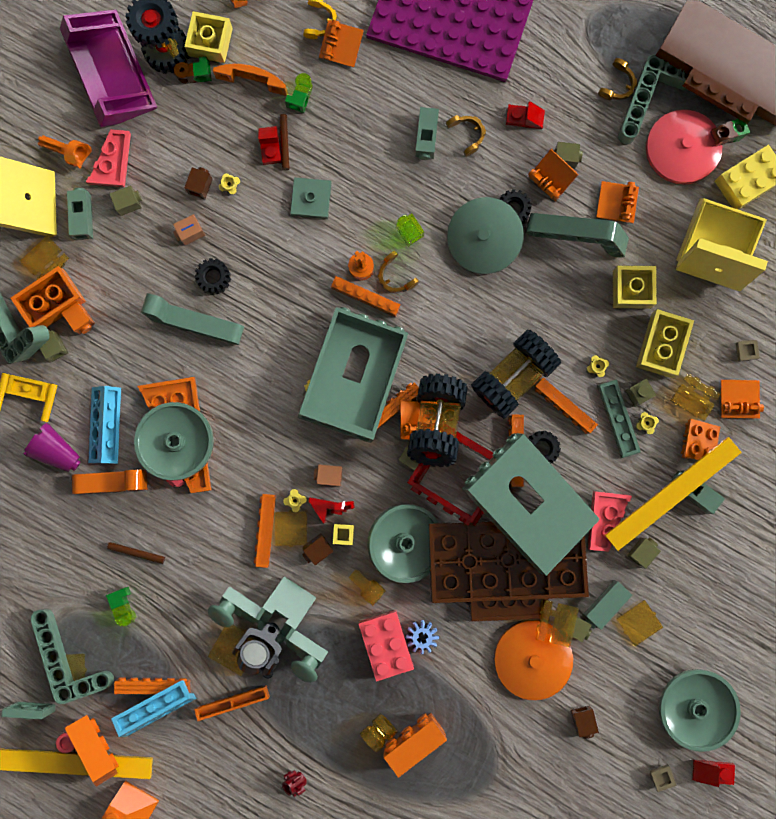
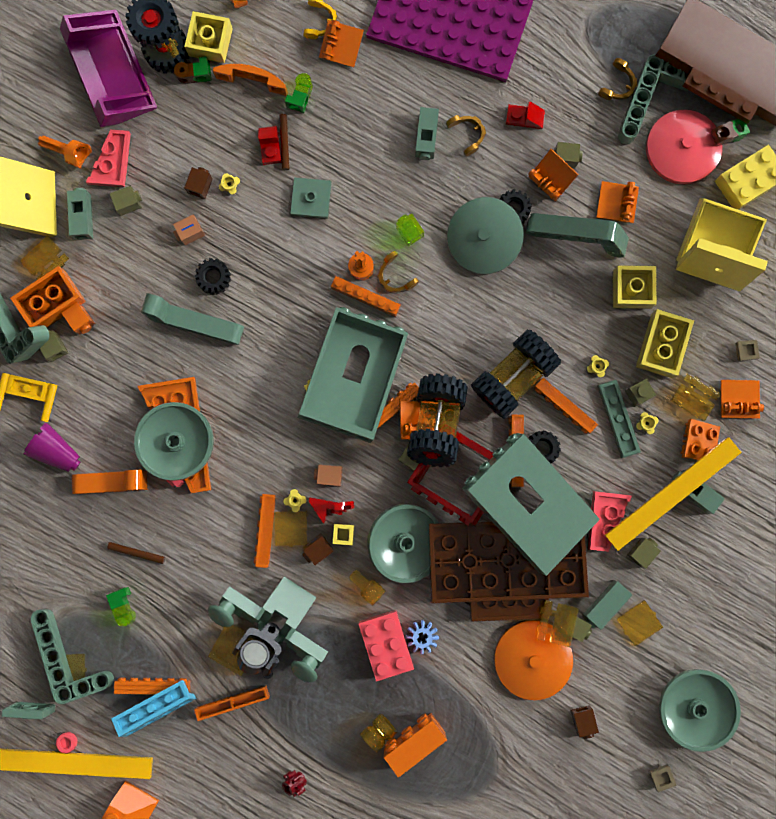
(92, 750): orange brick -> none
(107, 425): medium azure fence -> none
(713, 772): red slope -> none

